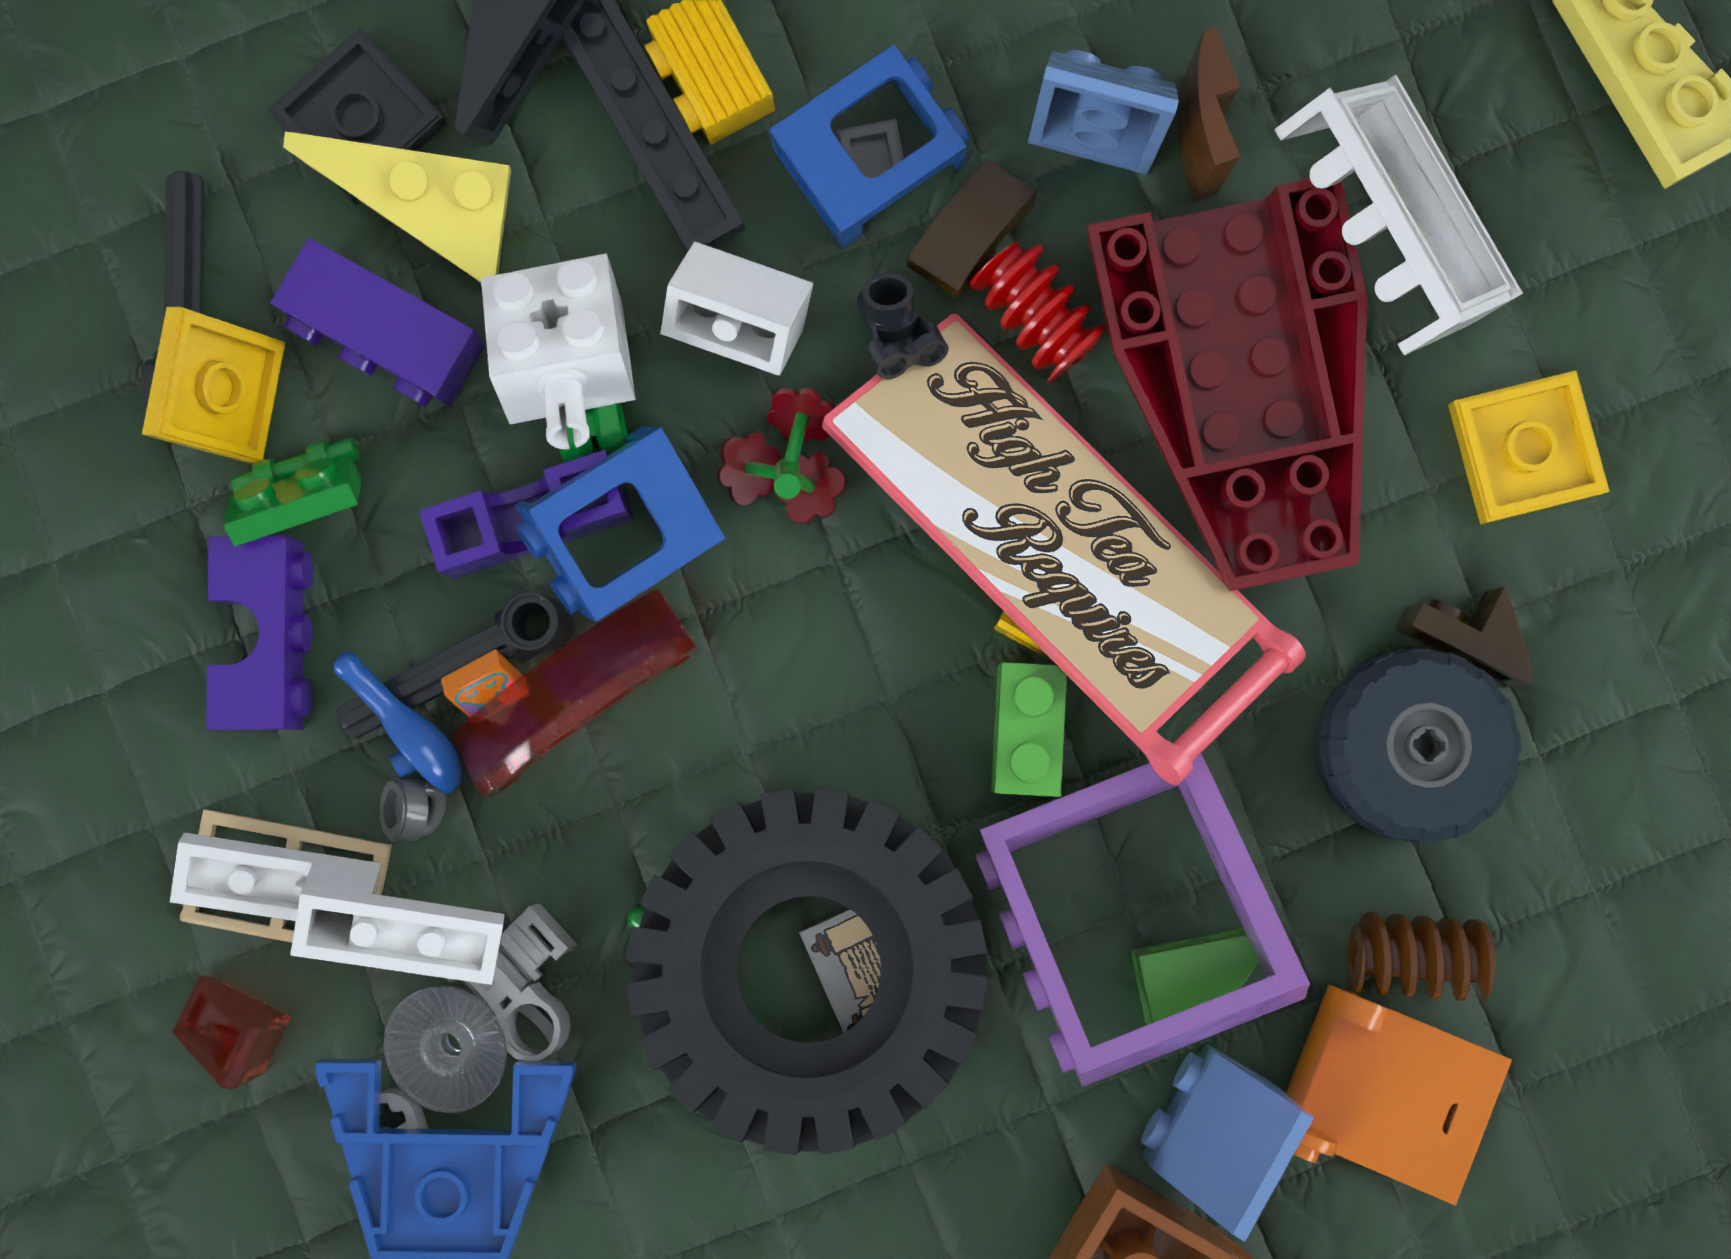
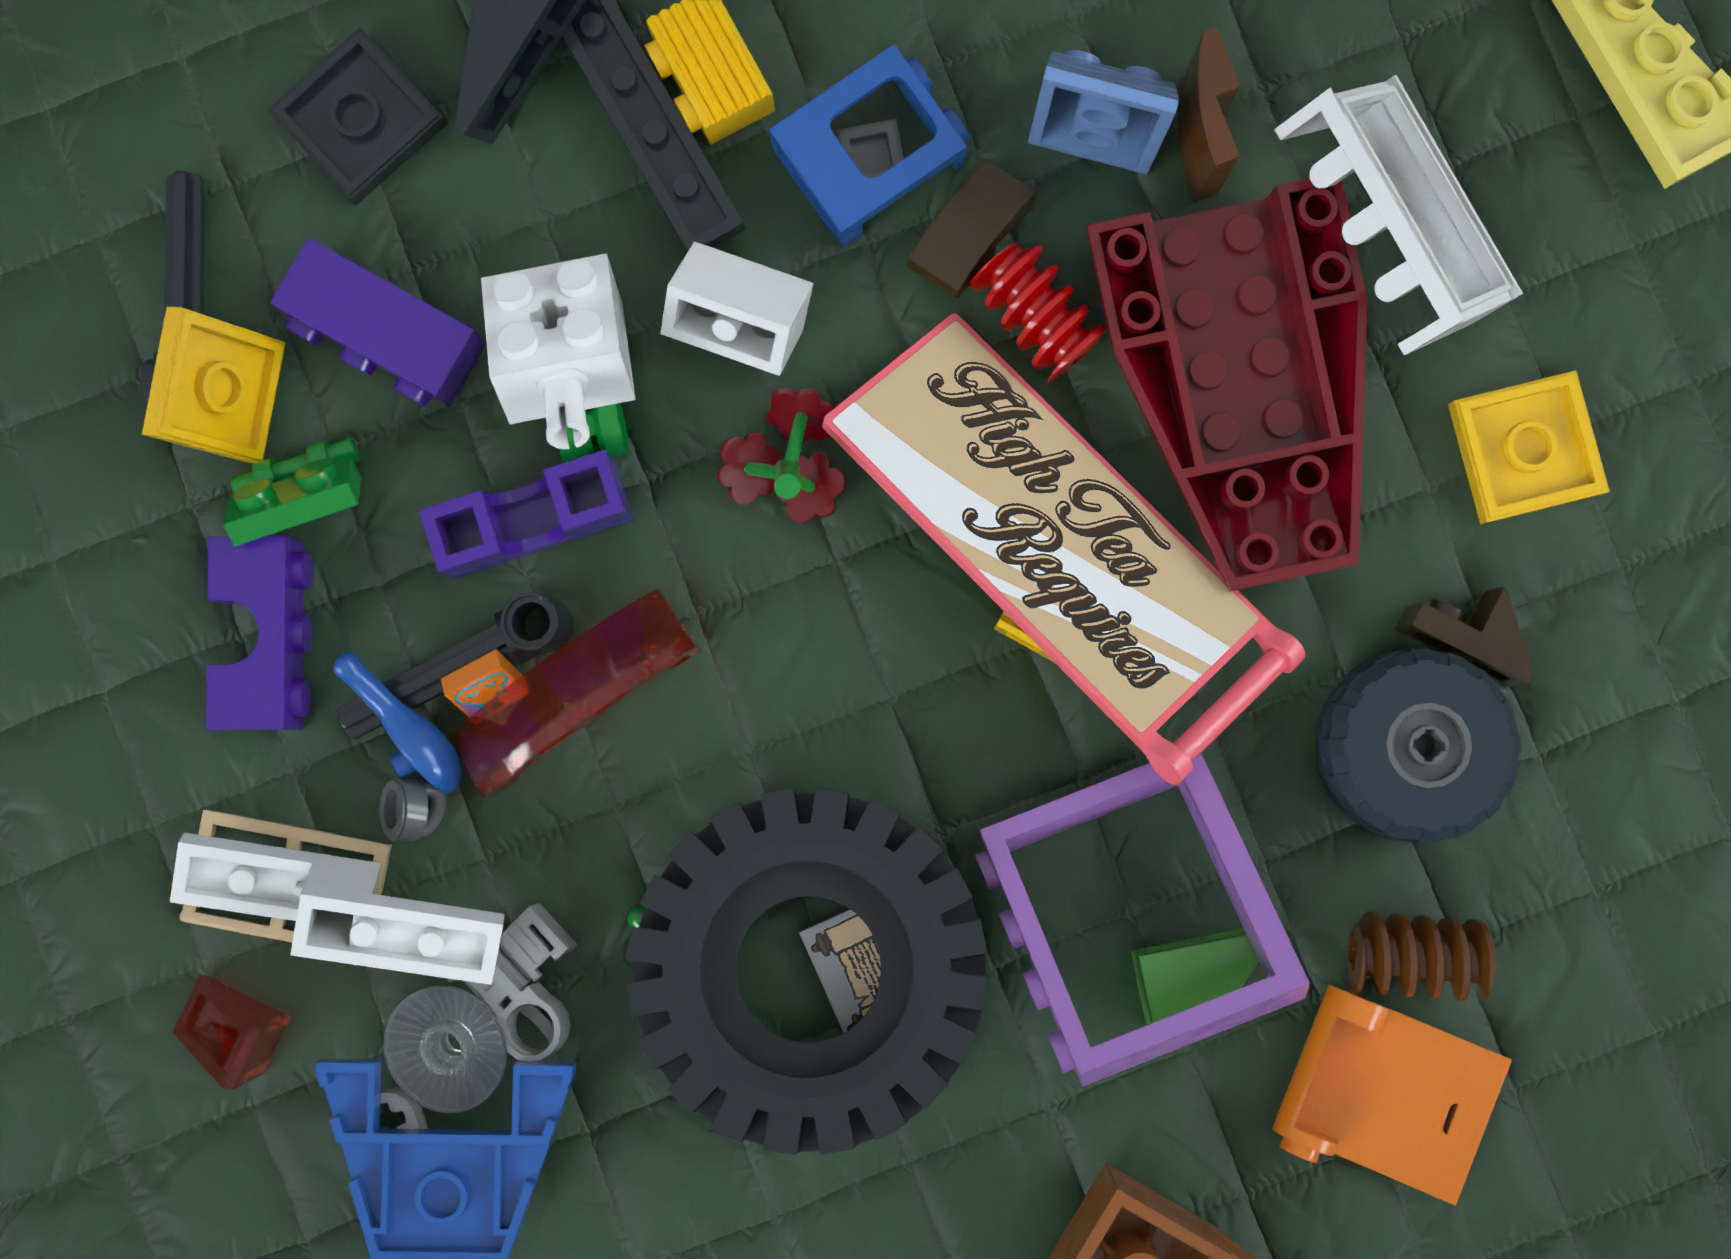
(436, 198): light yellow wing -> none
(668, 494): blue window -> none
(896, 328): black plate -> none
(1028, 729): bright green brick -> none
(1224, 1138): medium blue slope -> none

